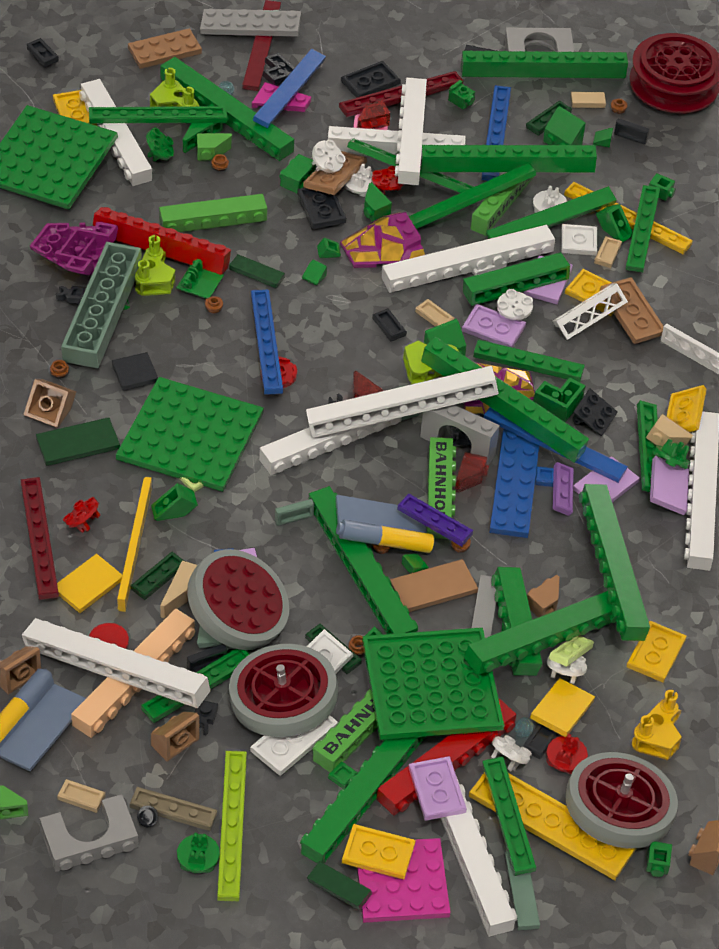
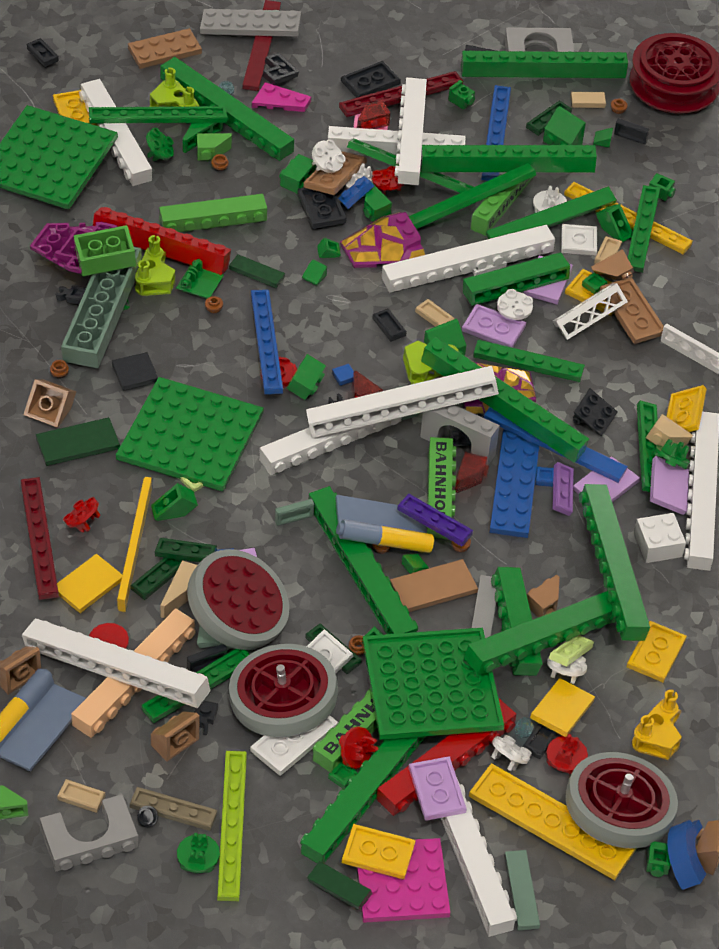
(104, 250): none -> bright green brick
(183, 550): none -> dark green tile
(289, 88): blue tile -> none
(306, 376): none -> green brick
(343, 374): none -> blue tile
(355, 192): none -> blue plate
(356, 746): none -> red plate
(509, 816): green plate -> none
(560, 401): green brick -> none
(593, 283): none -> green plate
(614, 267): none -> medium nougat slope
(659, 537): none -> white brick
(684, 855): none -> blue arch

